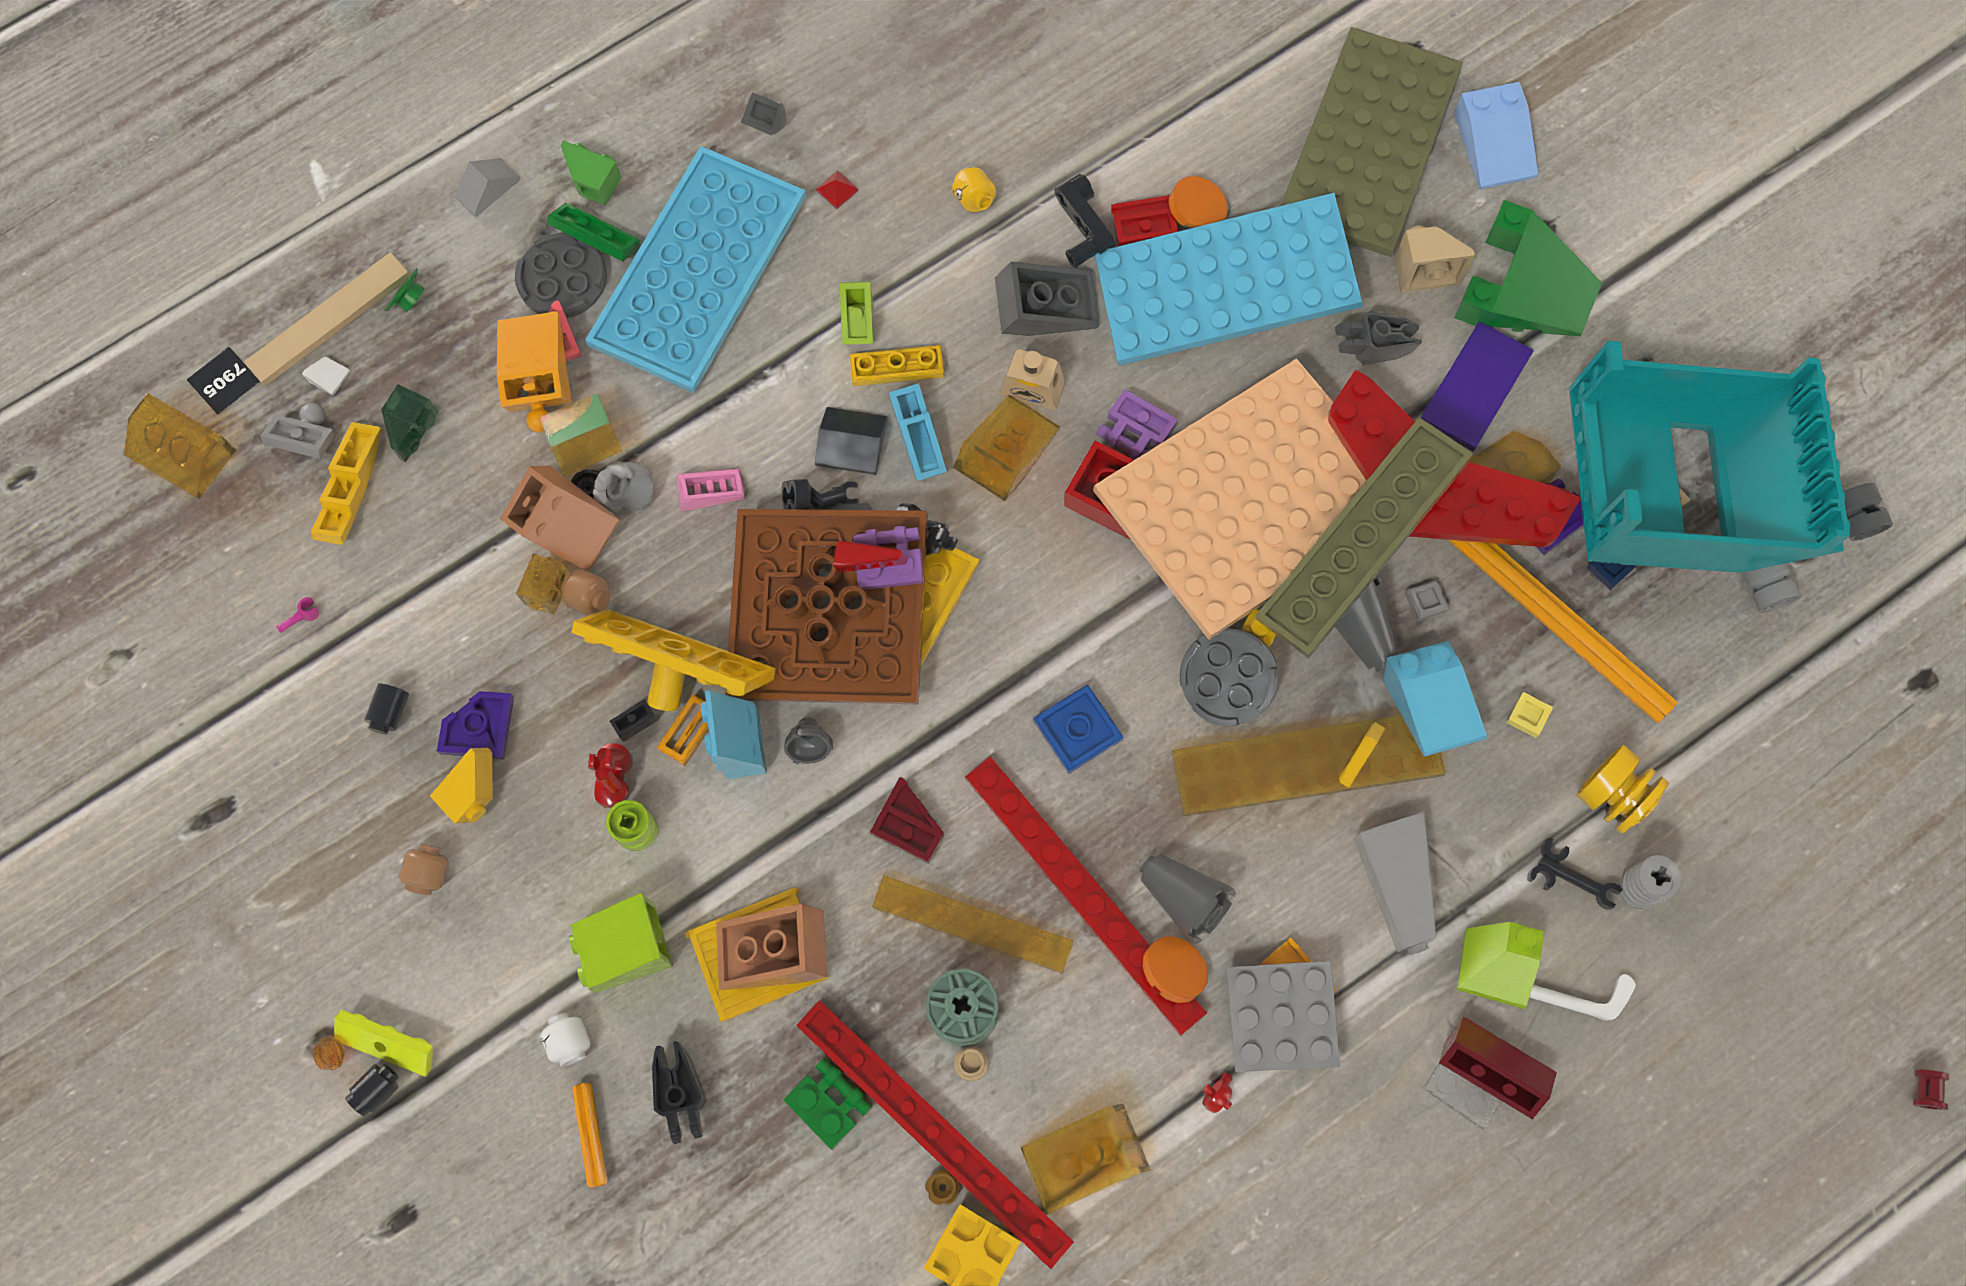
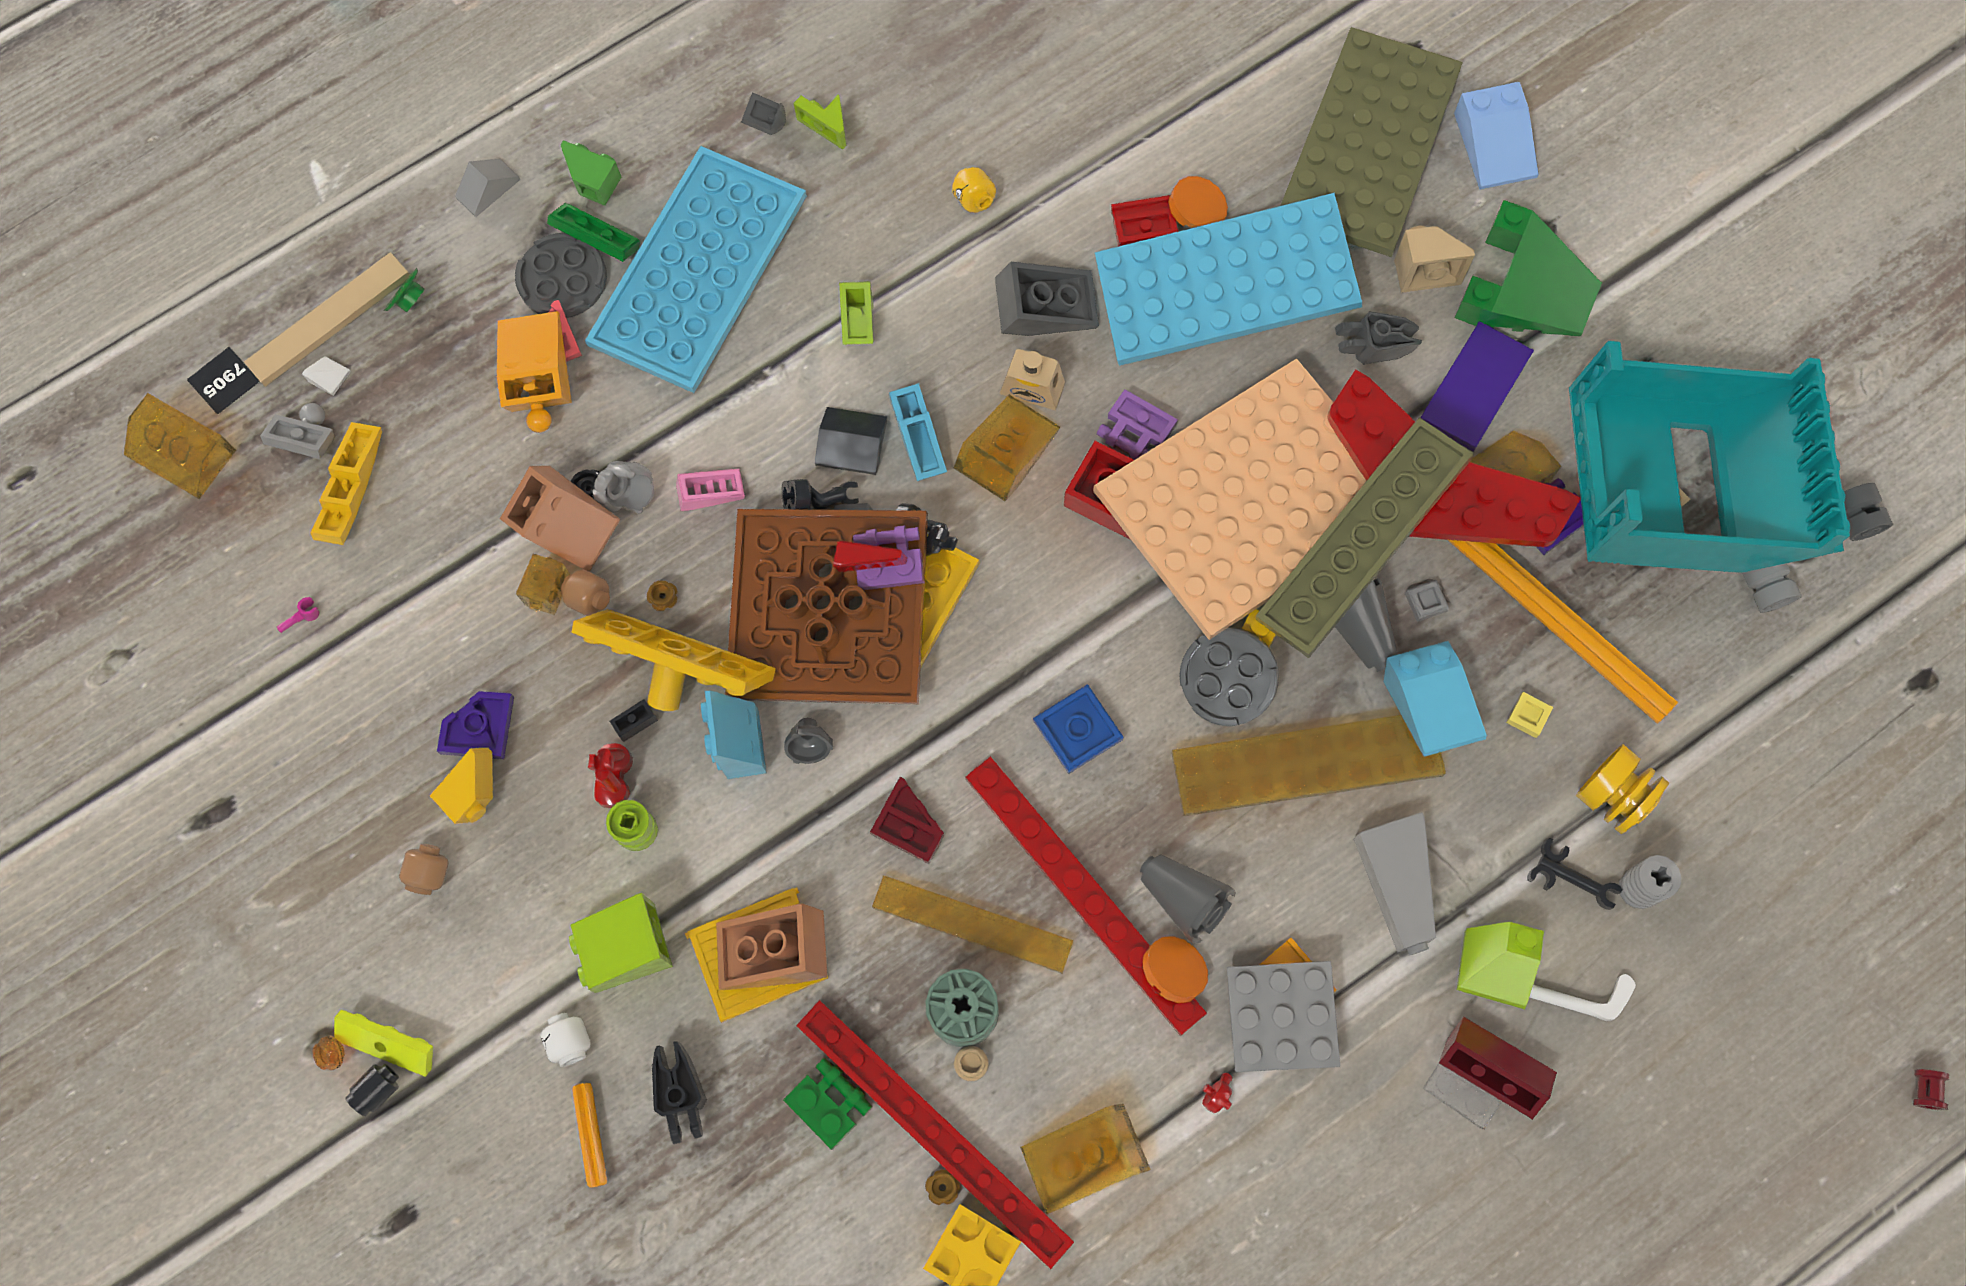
(386, 708): black brick -> none
(406, 420): clear green slope -> none
(580, 434): clear yellow slope -> none
(659, 588): none -> pearl gold plate
(673, 753): light orange tile -> none
(825, 122): none -> lime slope
(837, 189): red slope -> none
(878, 366): yellow tile -> none
(1073, 199): black beam -> none
(1361, 754): yellow tile -> none
(1610, 573): dark blue plate -> none

